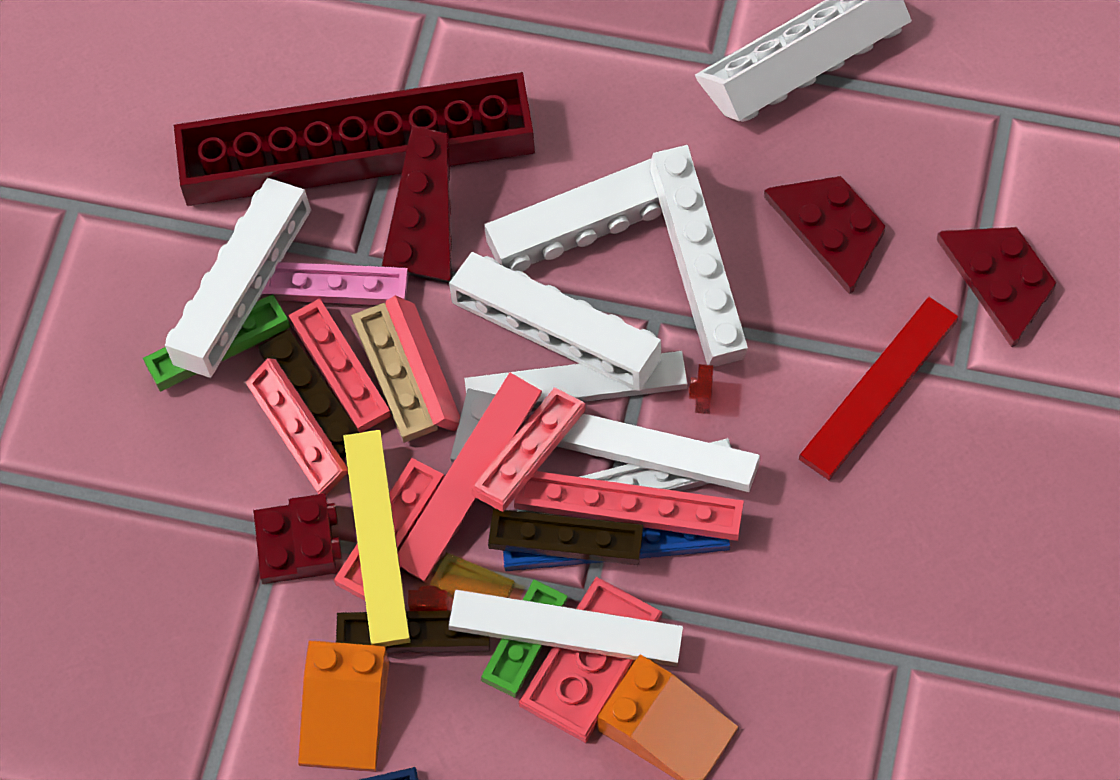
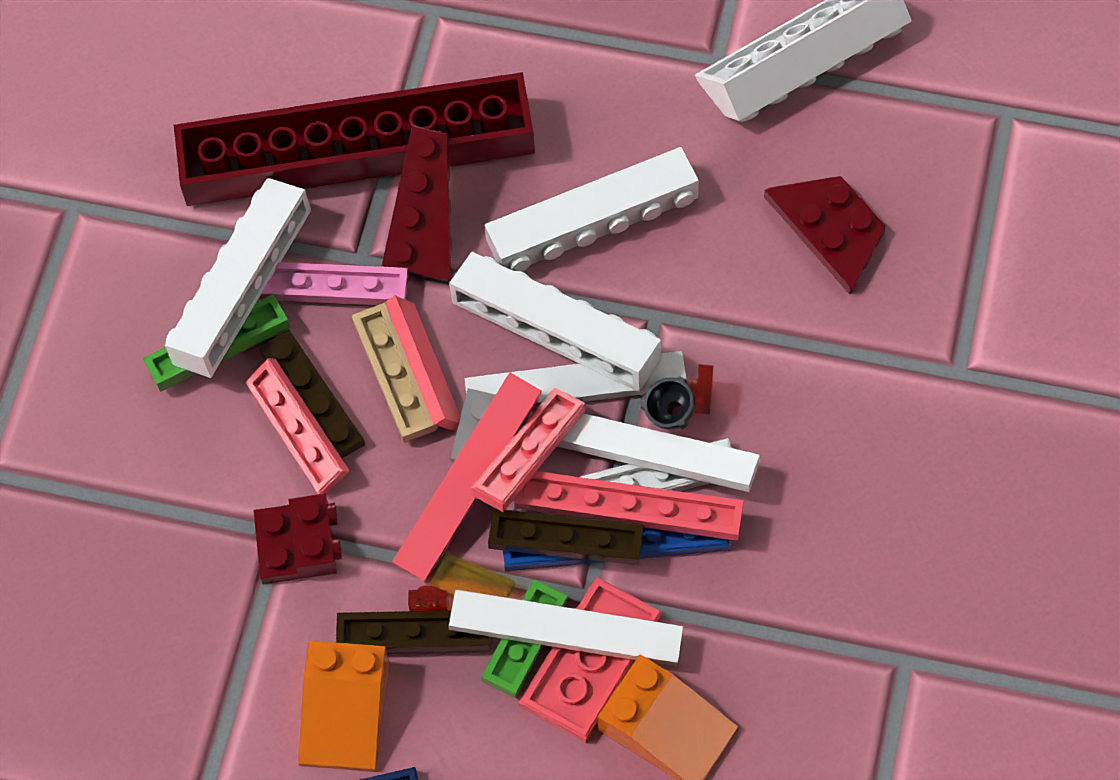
(339, 366): coral plate -> none
(376, 539): light yellow tile -> none
(408, 501): coral plate -> none
(664, 397): none -> black piece
(698, 256): white brick -> none
(878, 388): red tile -> none
(1001, 274): dark red wing -> none

